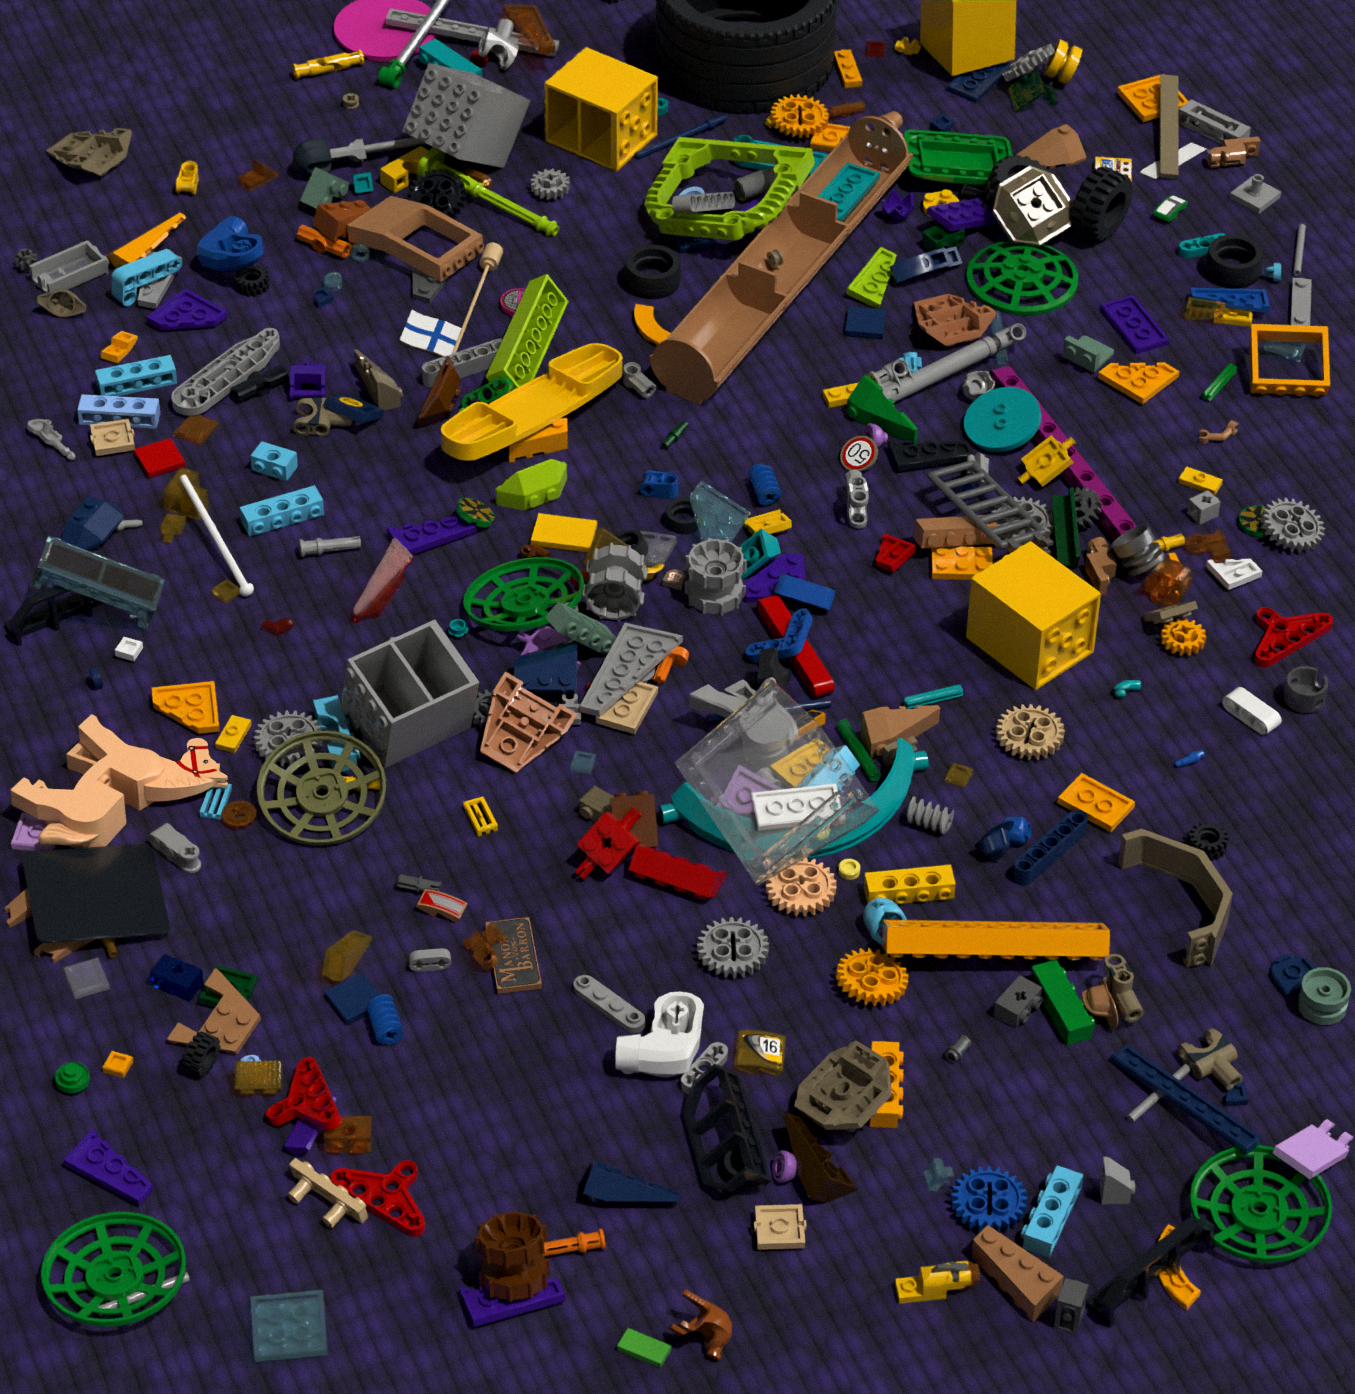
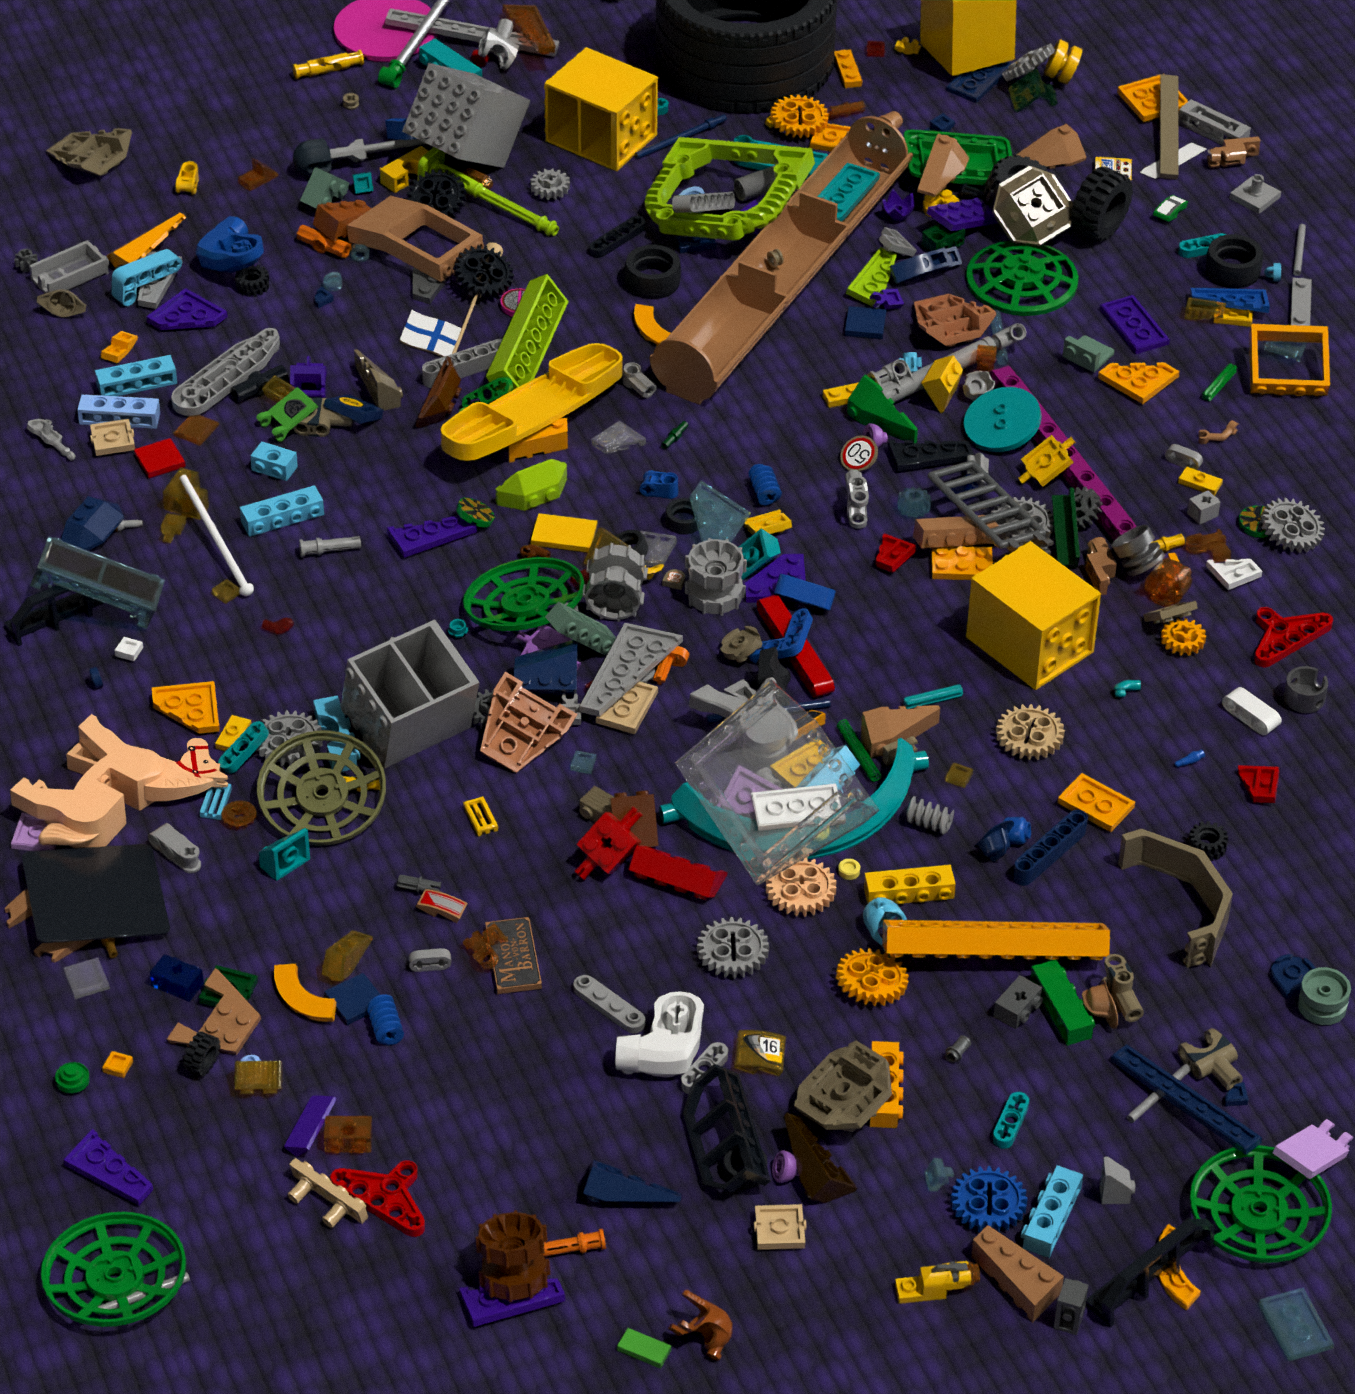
(244, 738): none -> teal beam
(277, 389): none -> clear yellow slope
(285, 854): none -> teal slope
(288, 413): none -> bright green flag
(288, 1325): clear light blue plate -> none
(298, 998): none -> light orange tile
(305, 1092): red beam -> none
(383, 582): clear red wedge -> none
(394, 129): none -> blue beam
(483, 272): none -> black gear
(601, 246): none -> black beam
(616, 438): none -> clear wing
(740, 644): none -> dark tan plate
(888, 297): none -> dark purple plate
(896, 242): none -> light grey plate
(914, 502): none -> clear light blue gear
(942, 381): none -> yellow slope
(943, 165): none -> medium nougat wedge
(986, 357): none -> clear orange piece
(1012, 1128): none -> teal beam
(1183, 457): none -> light grey beam
(1260, 782): none -> red wing
(1296, 1324): none -> clear light blue tile

